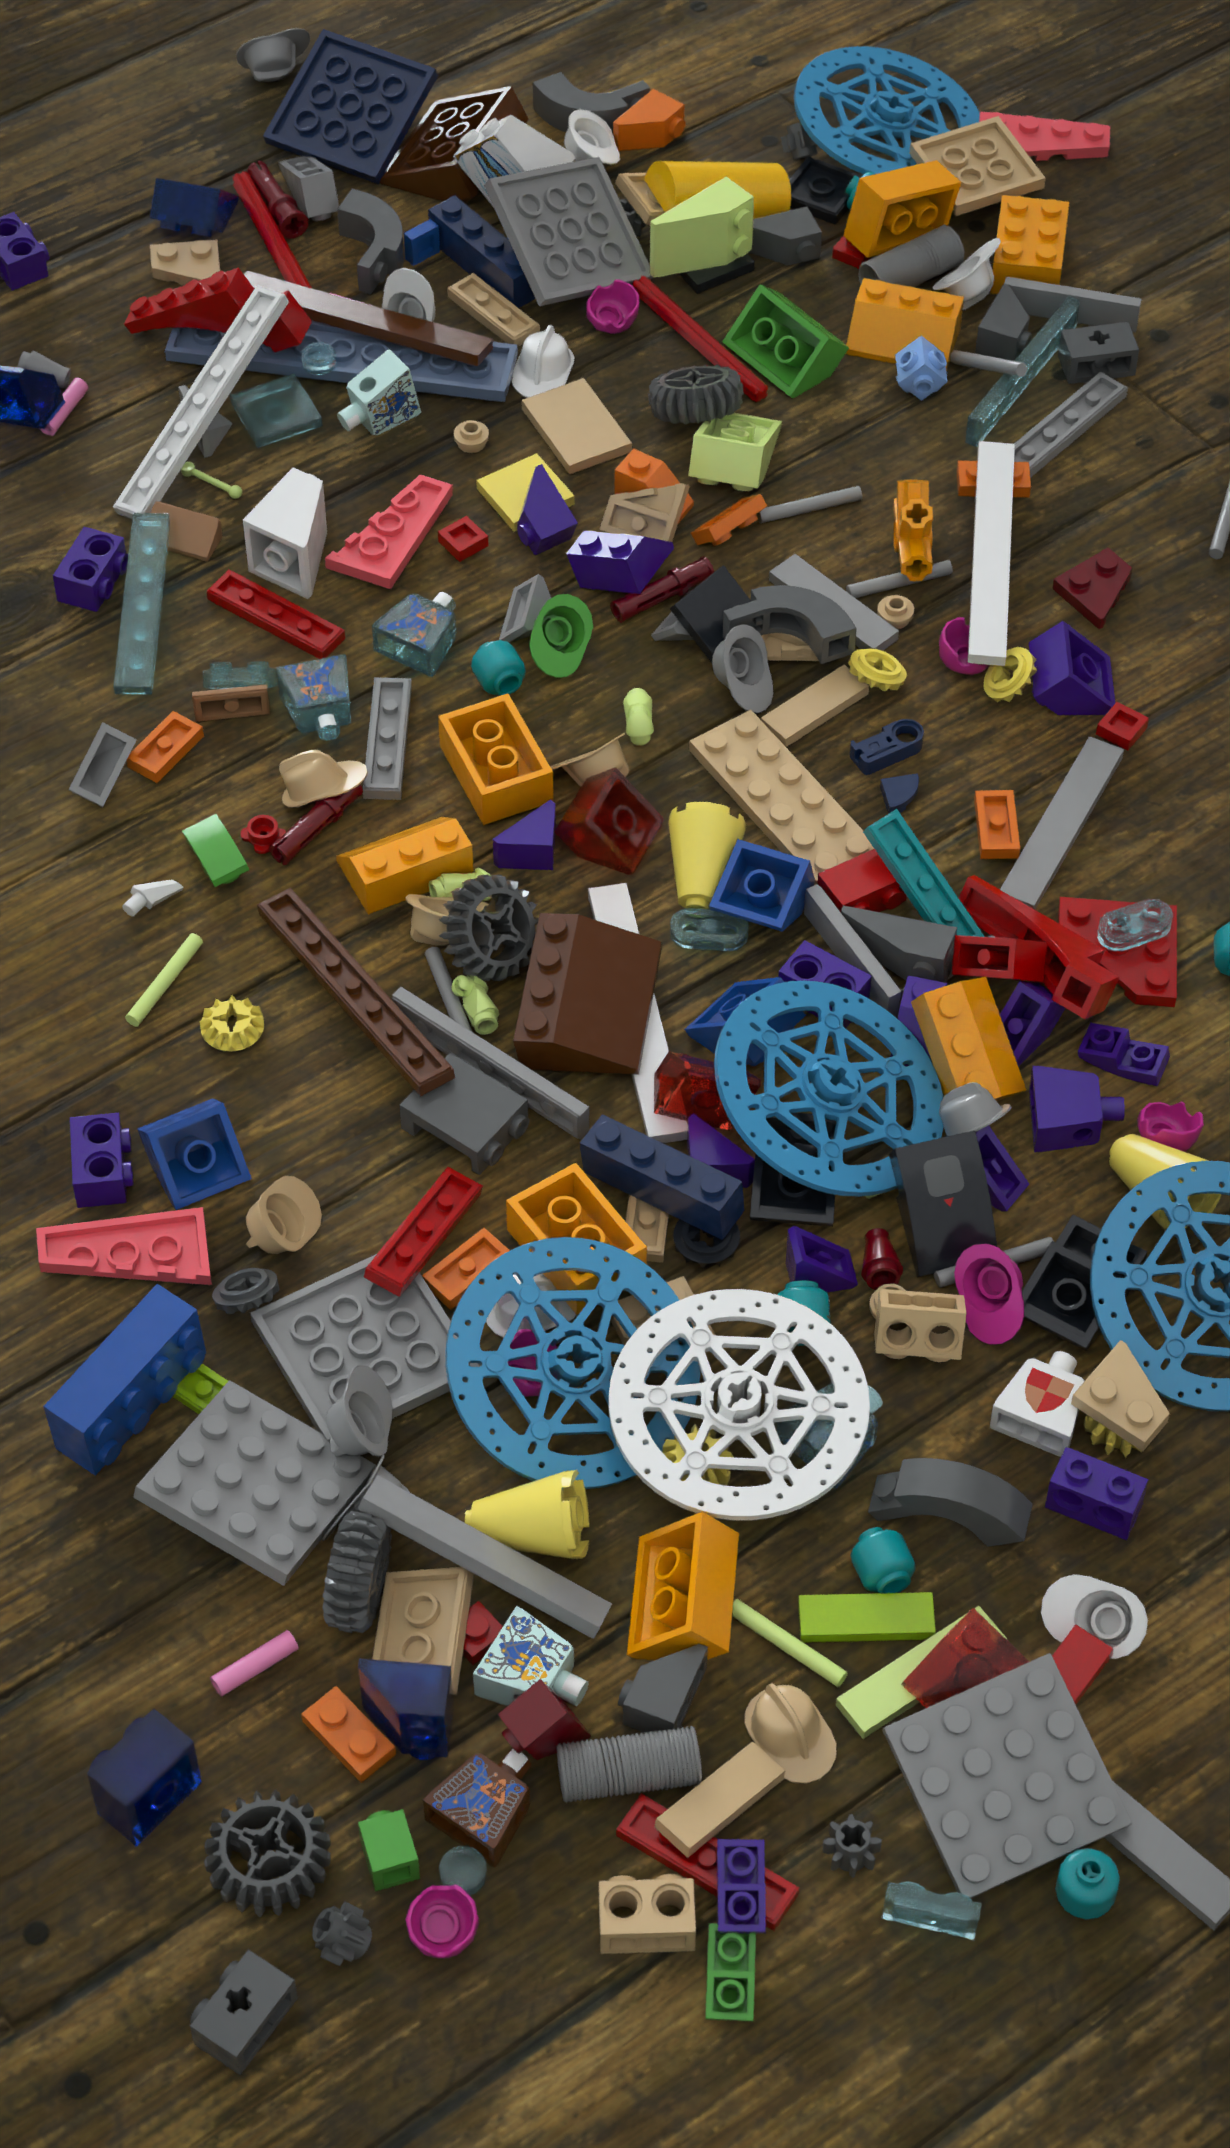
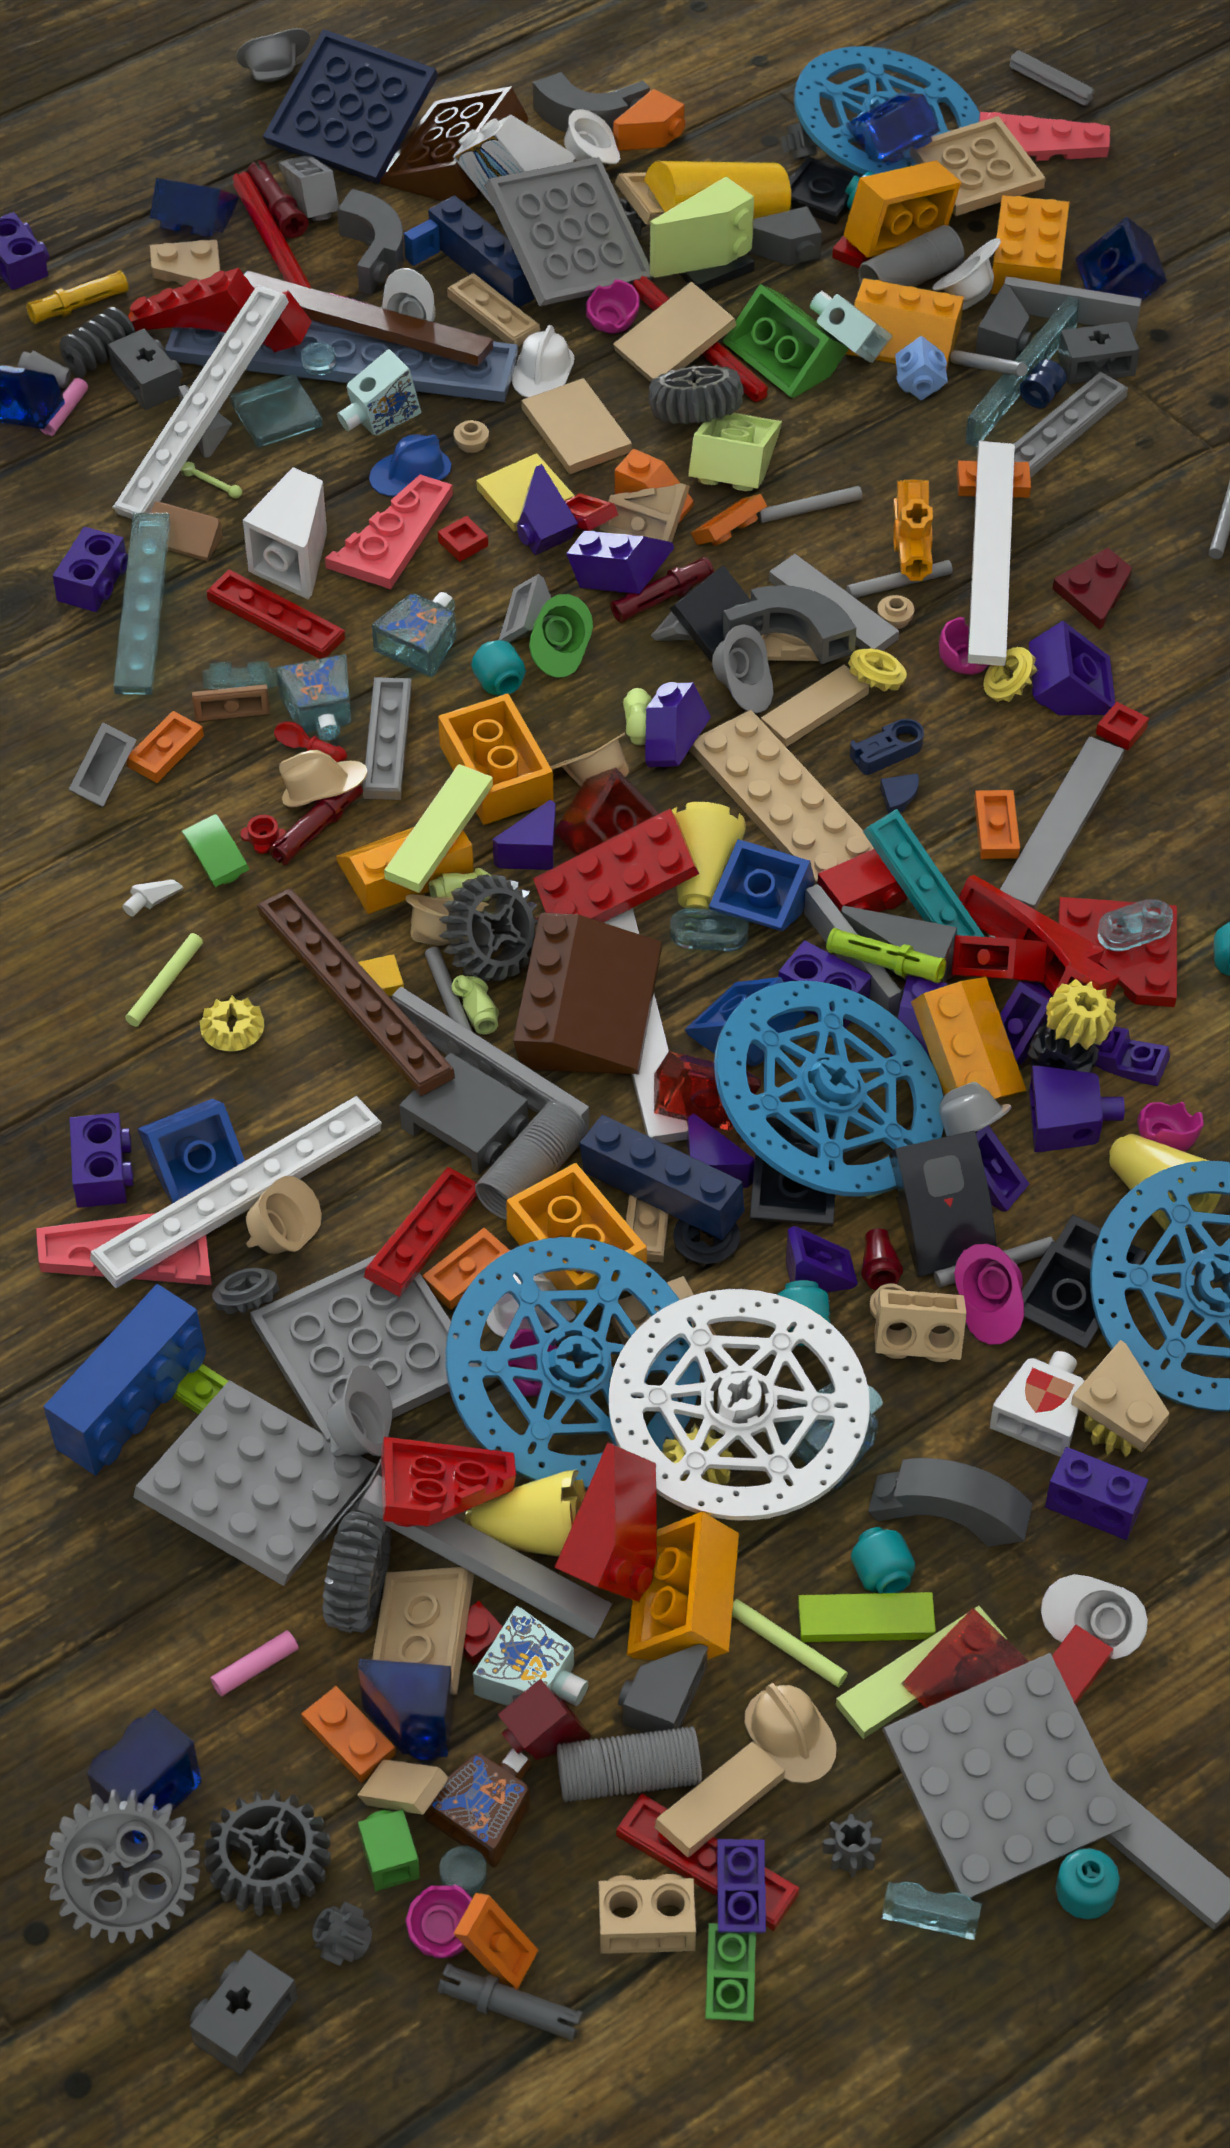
(65, 301): none -> yellow pin
(90, 342): none -> dark grey piece
(104, 1830): none -> light grey gear
(145, 368): none -> dark grey brick
(233, 1192): none -> white tile
(294, 736): none -> red piece
(384, 972): none -> yellow tile
(403, 1786): none -> tan tile
(412, 457): none -> blue piece
(438, 828): none -> yellowish green tile
(439, 1480): none -> red plate
(496, 1941): none -> orange plate
(509, 2002): none -> dark grey pin
(532, 1155): none -> light grey piece
(591, 511): none -> red tile
(615, 1526): none -> red slope
(620, 871): none -> red plate
(673, 723): none -> dark purple slope
(675, 333): none -> tan tile
(850, 325): none -> light aqua torso
(894, 127): none -> clear blue slope
(900, 959): none -> lime pin
(1043, 383): none -> dark blue wheel
(1051, 78): none -> light grey axle
(1056, 1053): none -> black gear
(1081, 1014): none -> light yellow gear
(1122, 262): none -> clear blue slope

